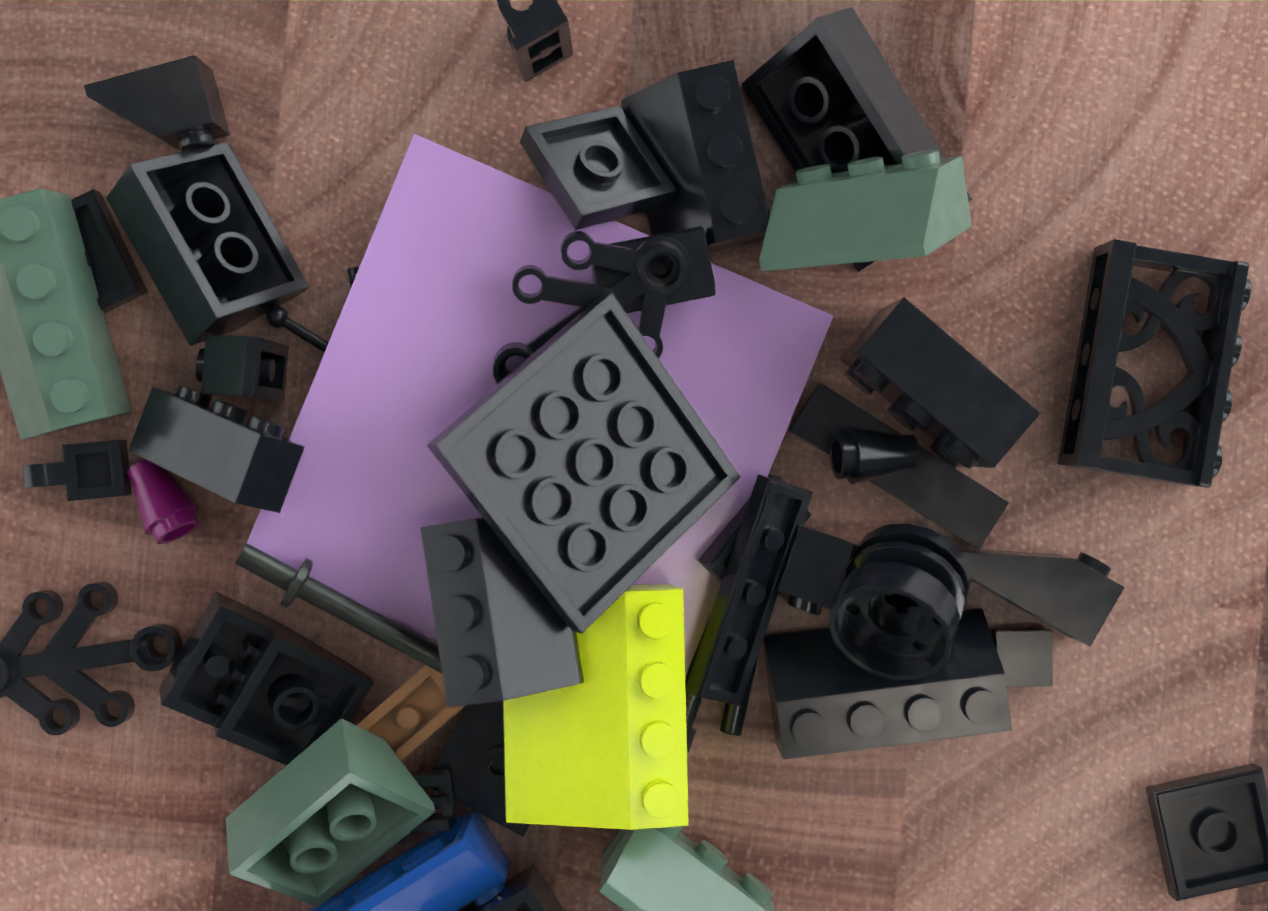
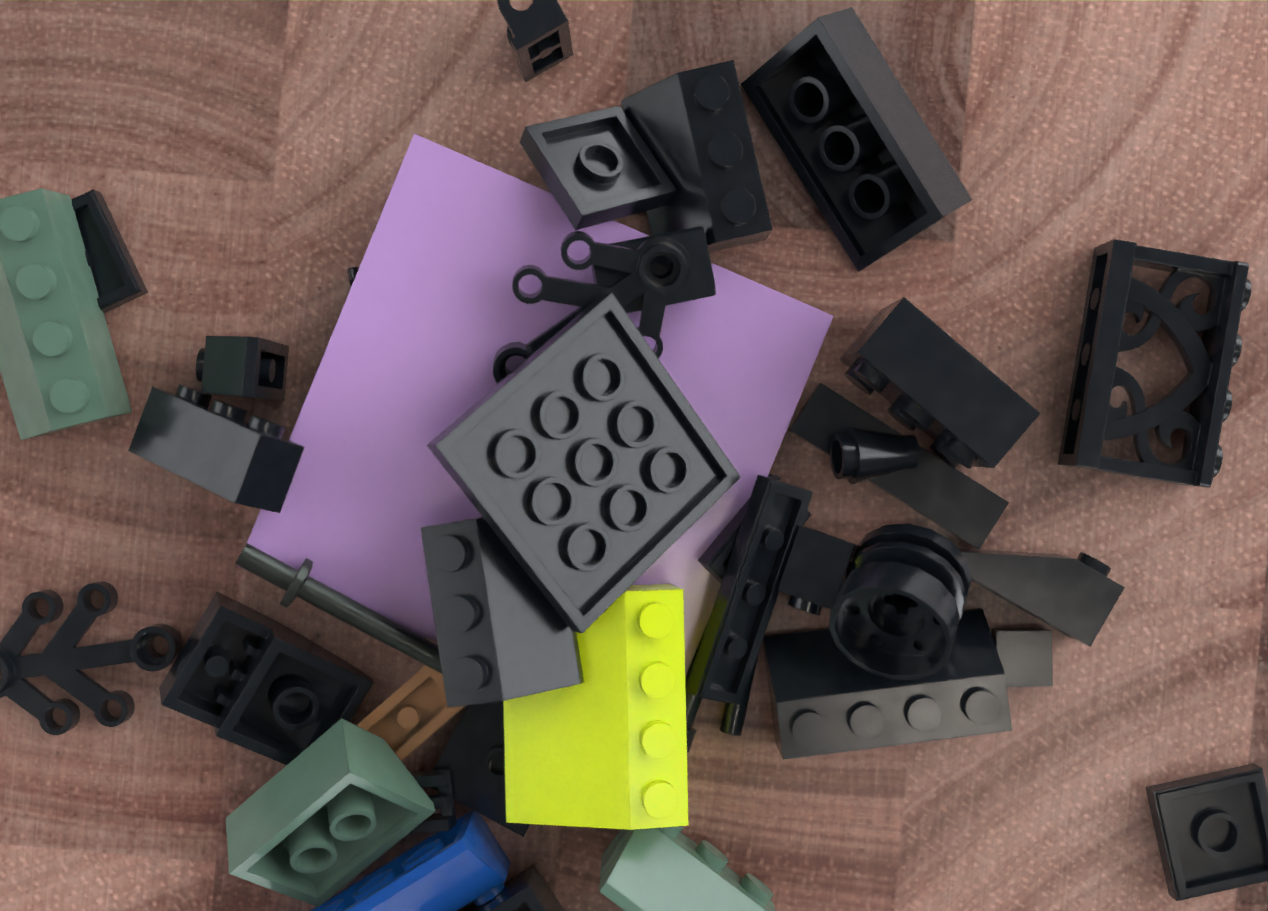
(87, 471): black plate -> none
(162, 503): magenta cone -> none
(168, 101): black slope -> none
(205, 240): black slope -> none
(278, 318): black hinge -> none
(867, 212): sand green slope -> none

